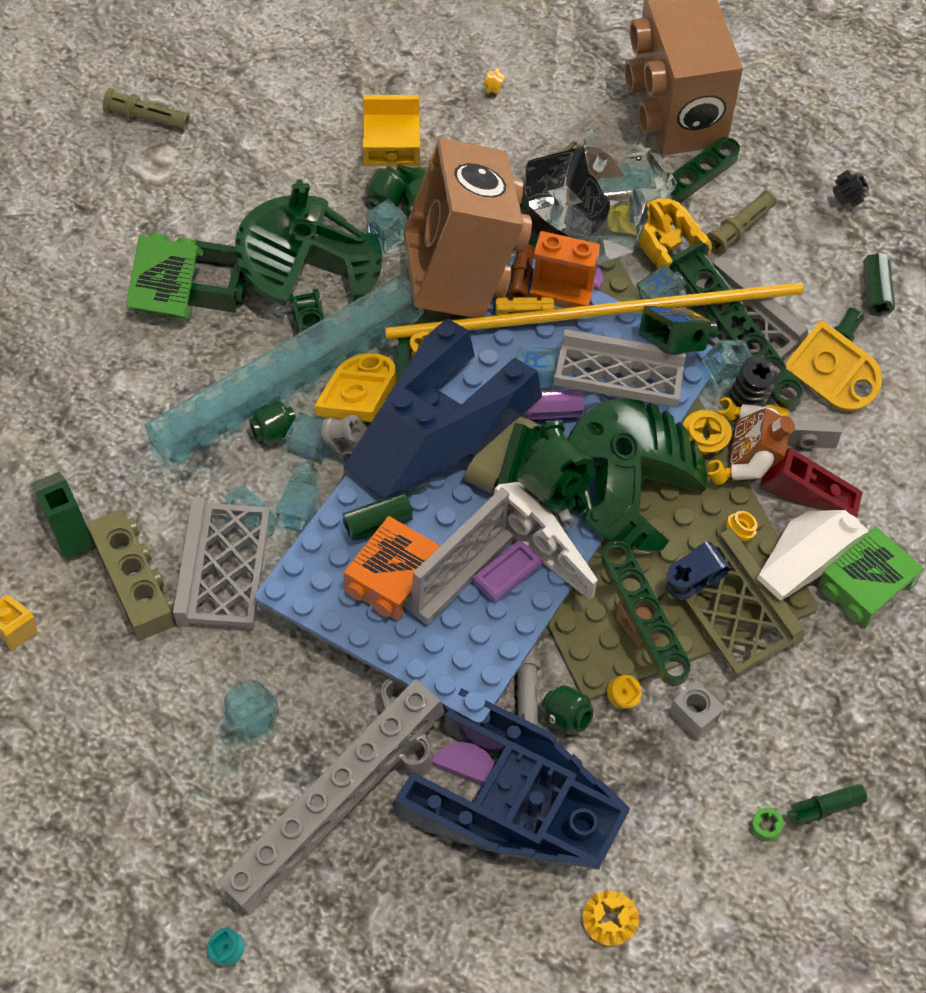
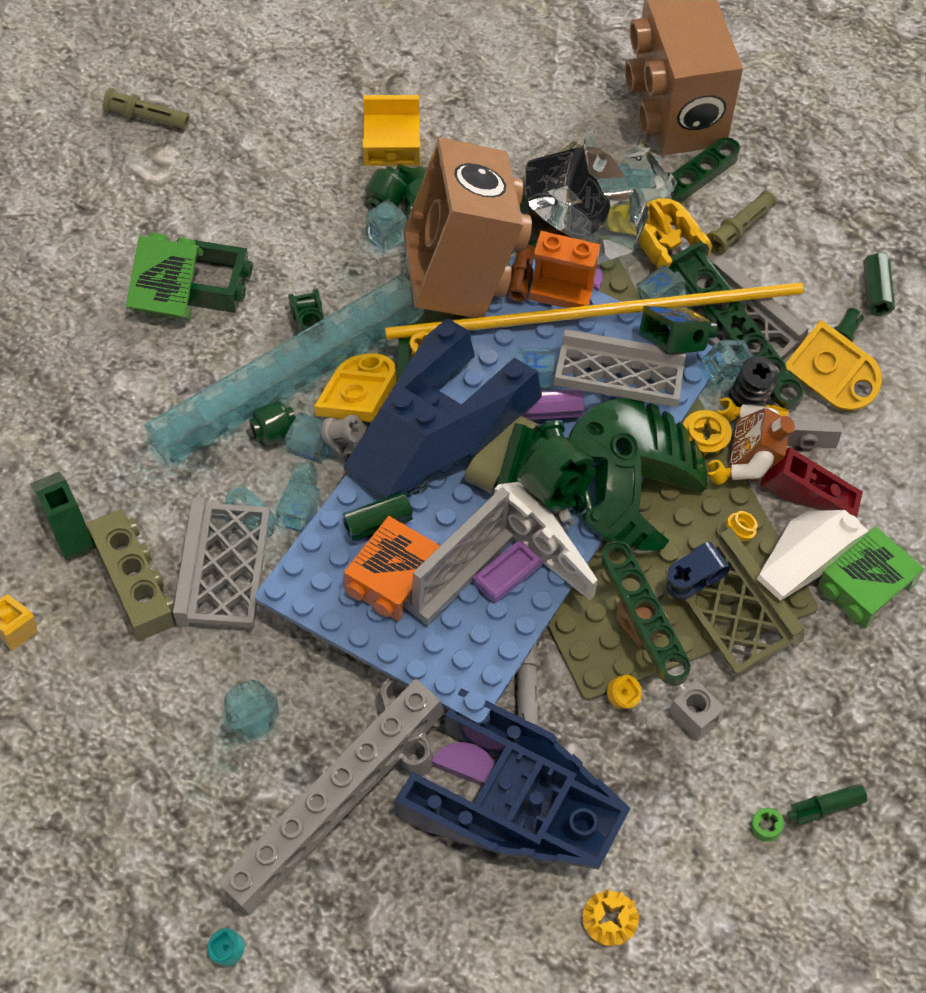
(291, 231): dark green piece -> none
(494, 81): yellow plate -> none
(522, 305): yellow axle -> none
(567, 710): dark green head -> none
(850, 188): black gear -> none

